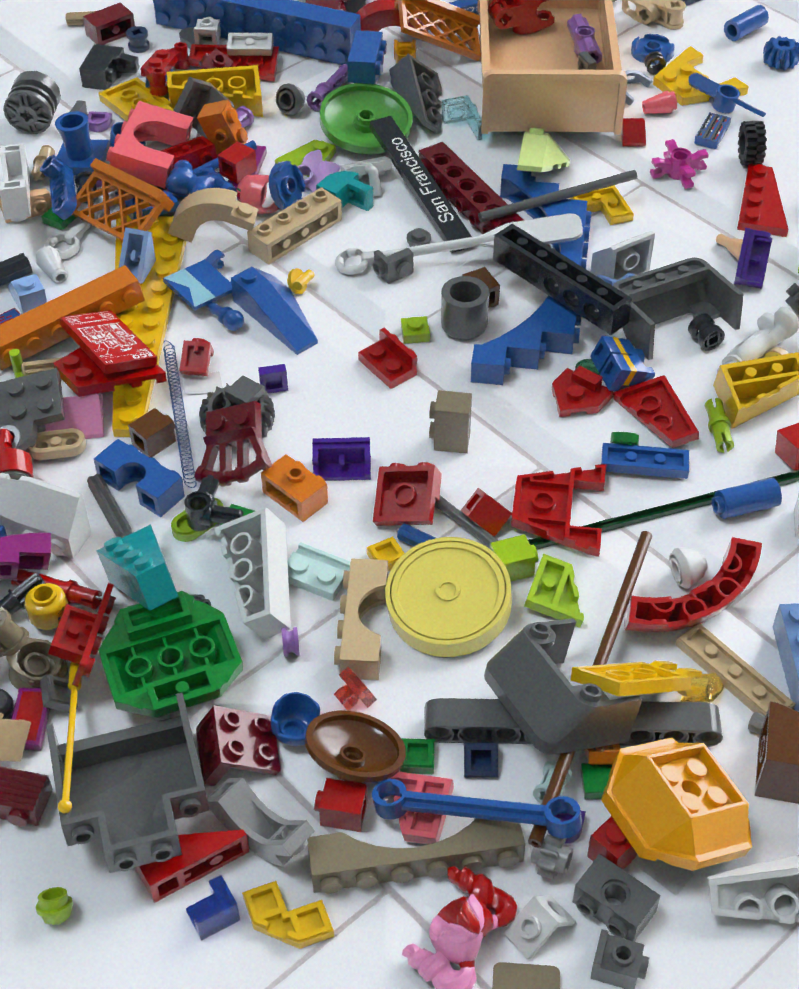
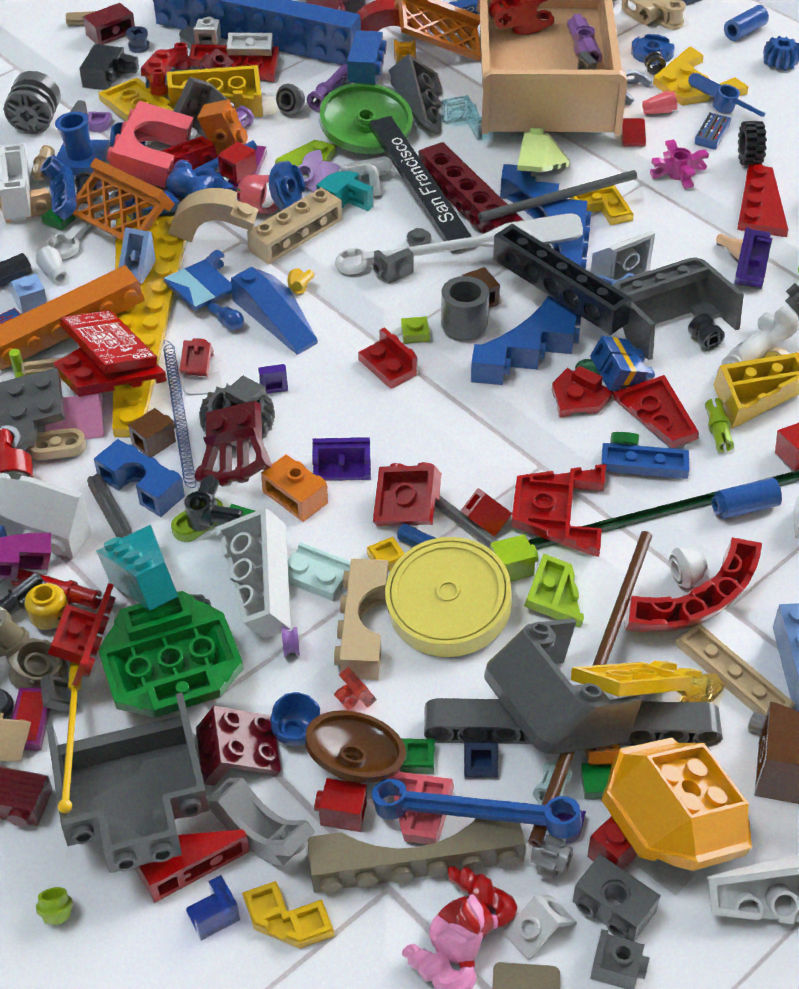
(451, 421): dark tan brick -> none

